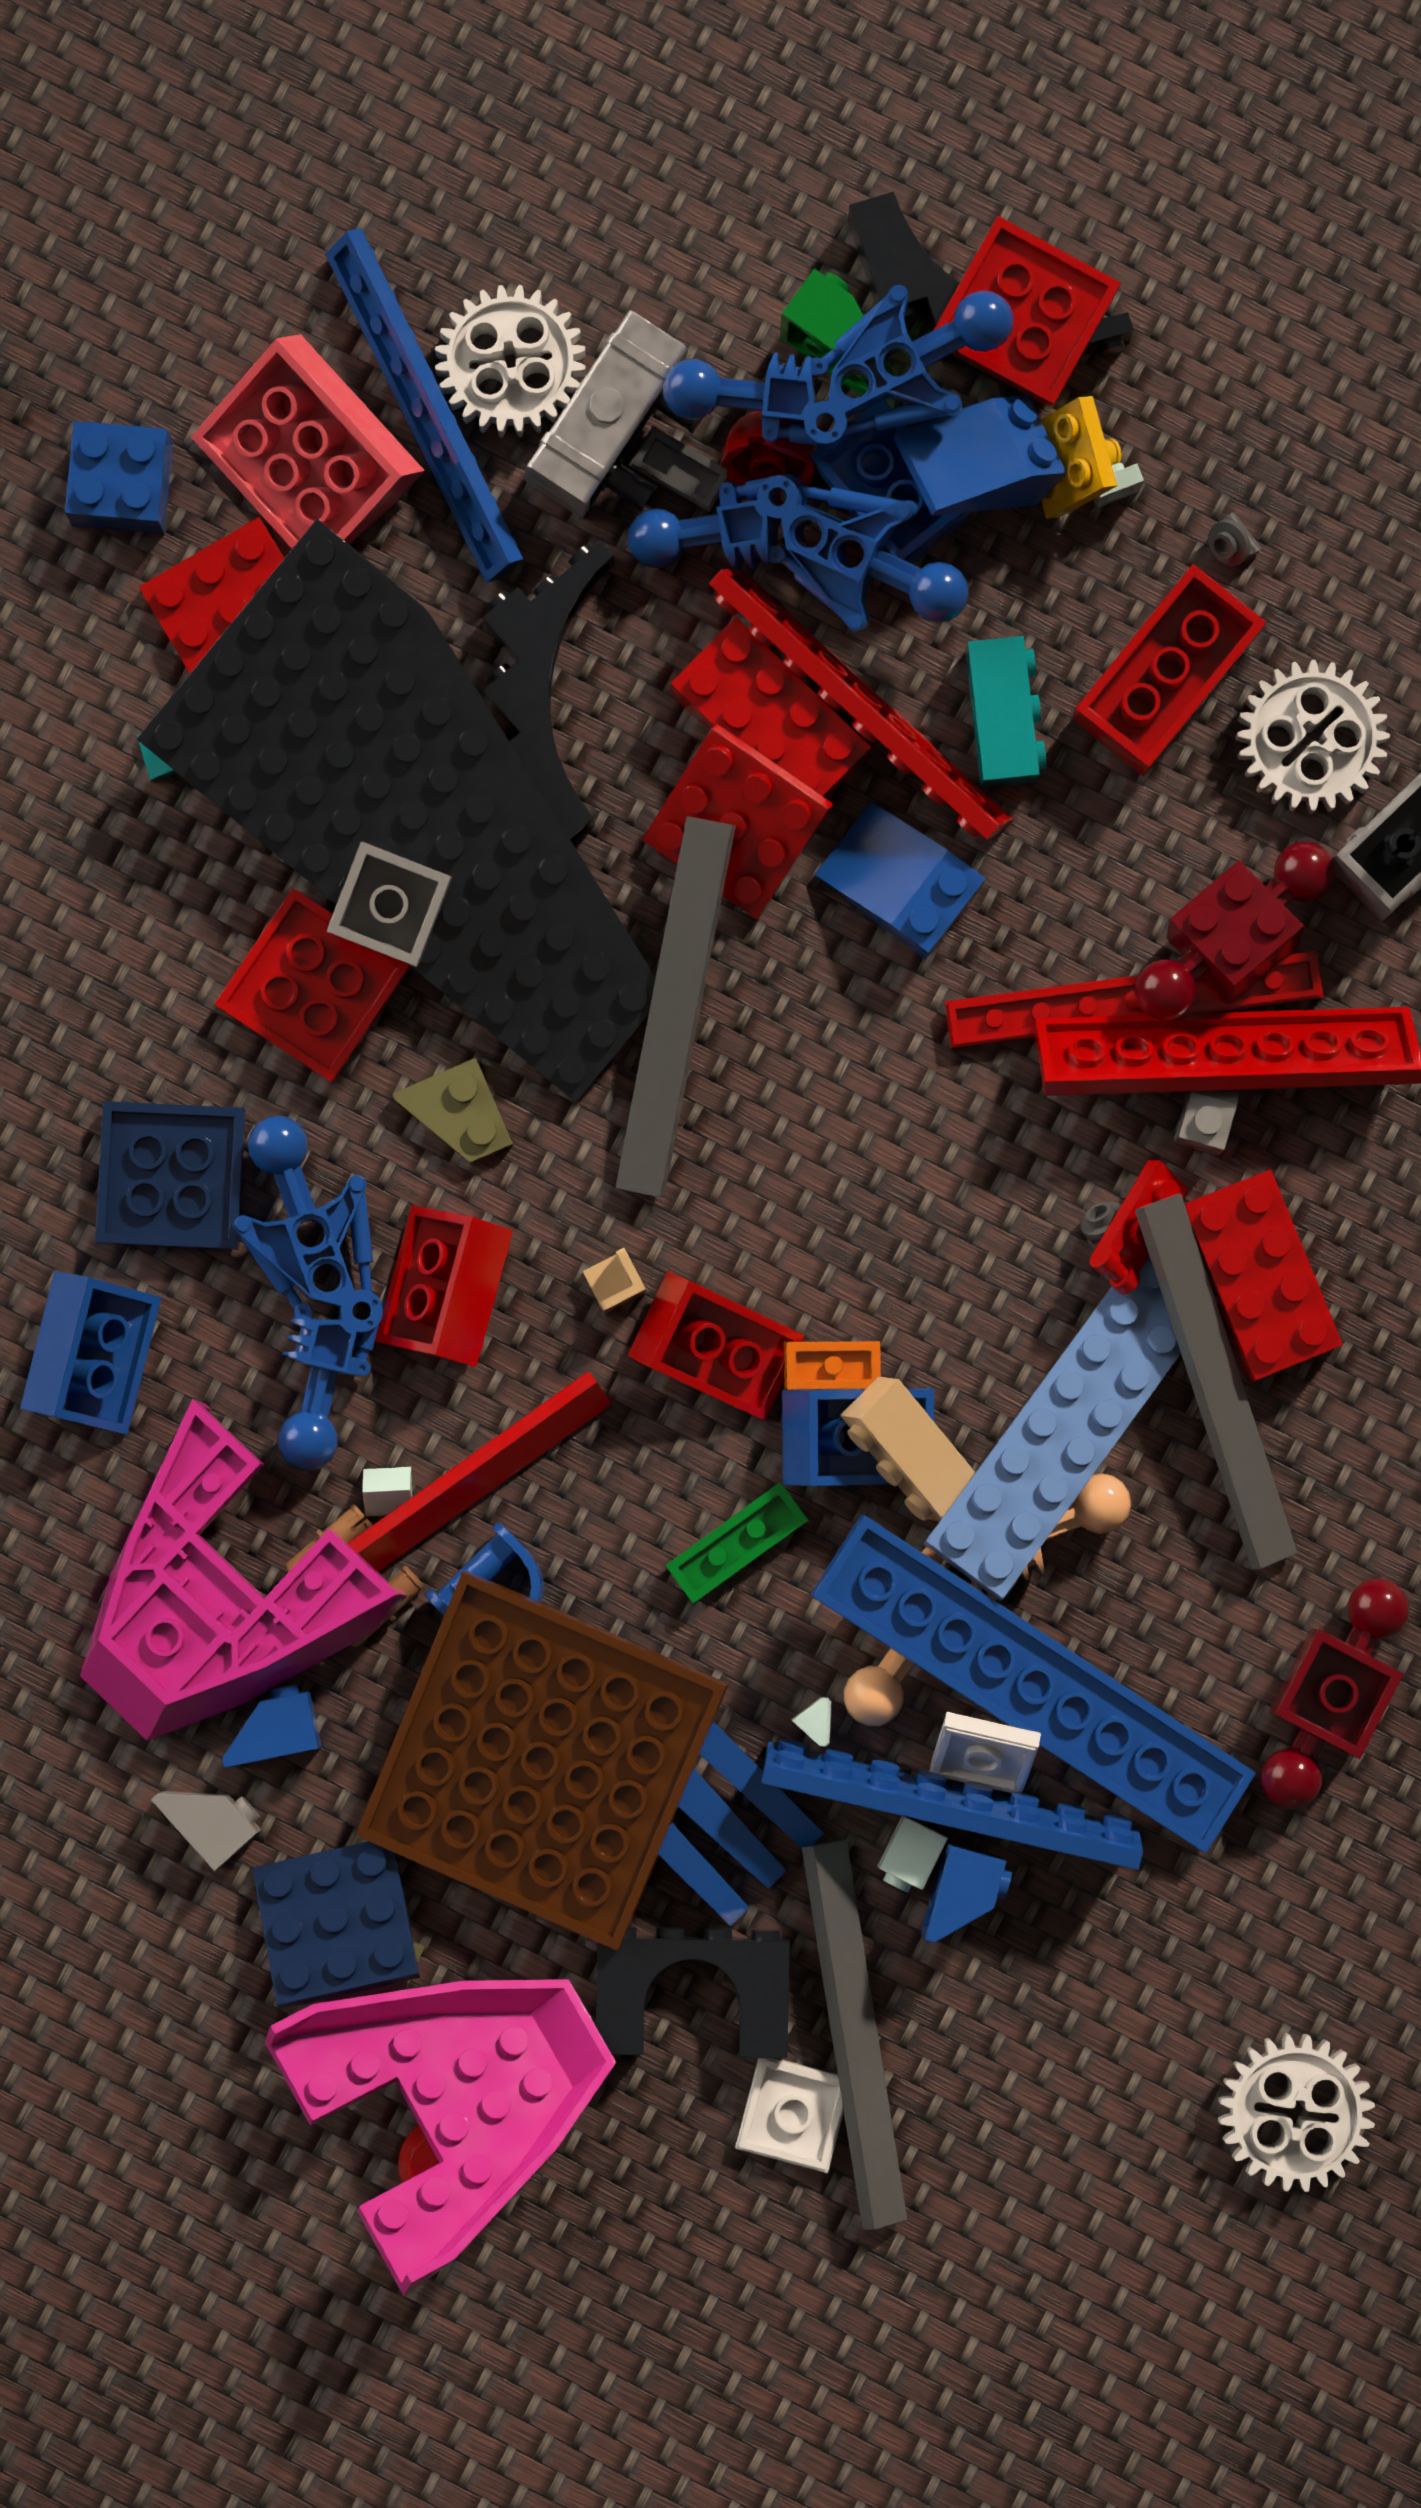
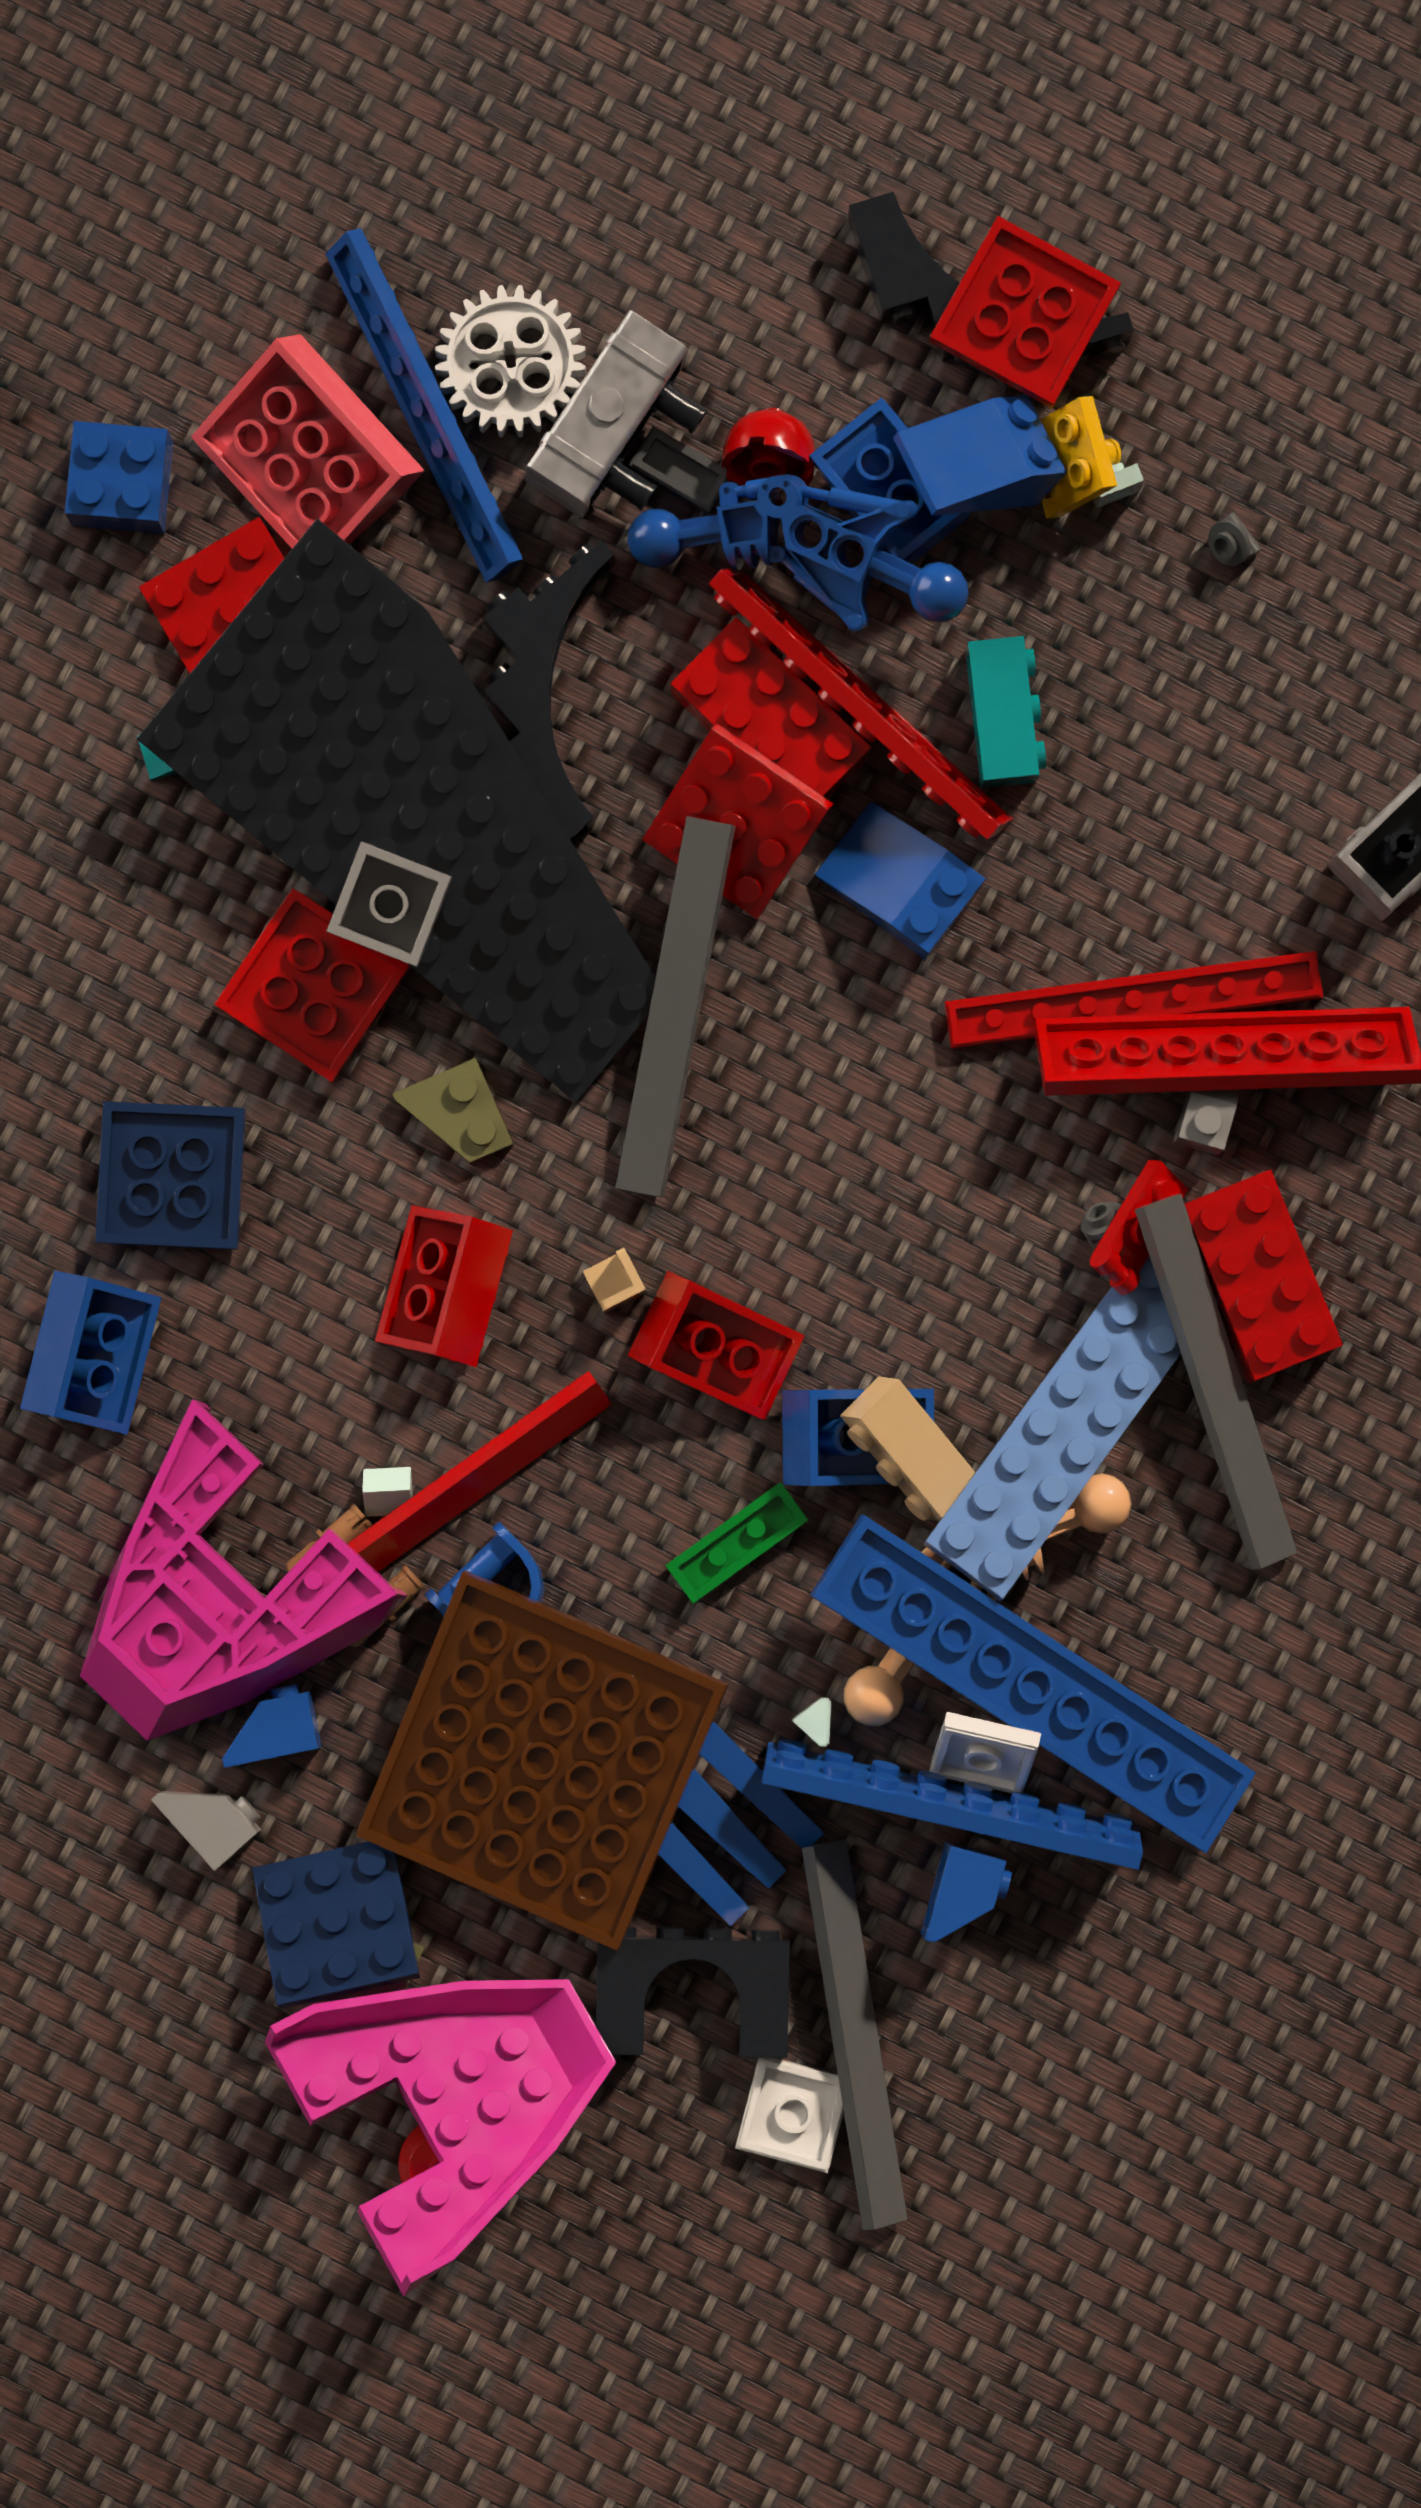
(279, 1148): blue piece -> none
(788, 394): blue piece -> none
(818, 317): green slope -> none
(831, 1364): orange plate -> none
(911, 1854): light aqua brick -> none
(1168, 670): red brick -> none
(1234, 931): dark red brick -> none
(1283, 708): white gear -> none
(1303, 2070): white gear -> none
(1335, 1693): dark red brick -> none

